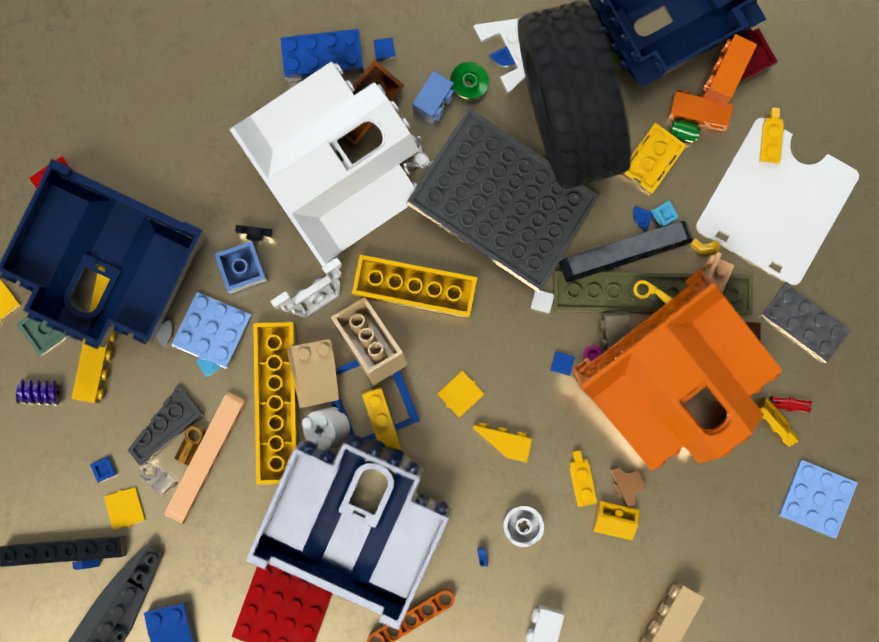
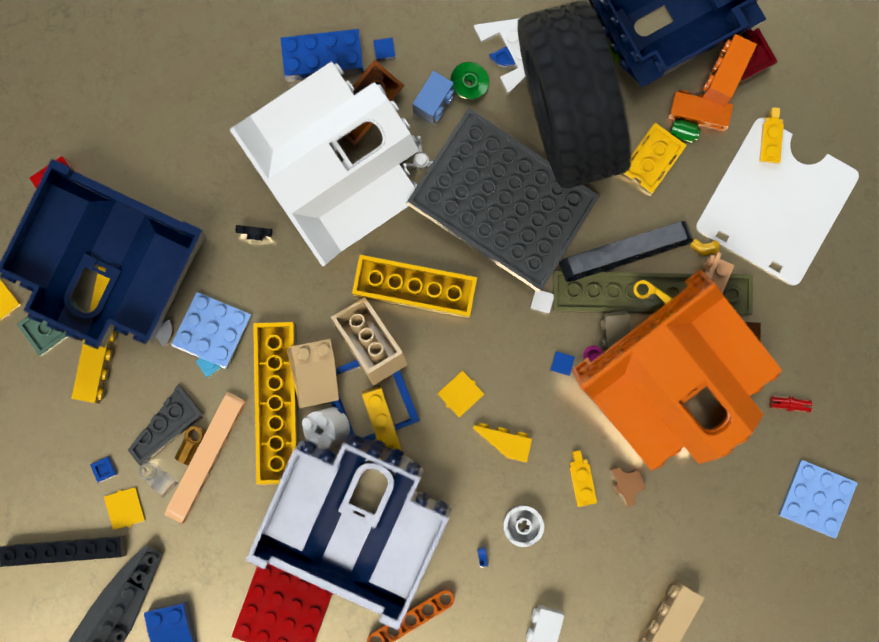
(38, 393): dark purple piece -> none
(86, 564): blue tile -> none
(241, 267): medium blue brick -> none
(316, 296): white wing -> none
(616, 520): yellow brick -> none
(642, 218): blue tile -> none
(664, 214): medium azure plate -> none
(777, 422): yellow hinge -> none
(806, 323): flat silver plate -> none

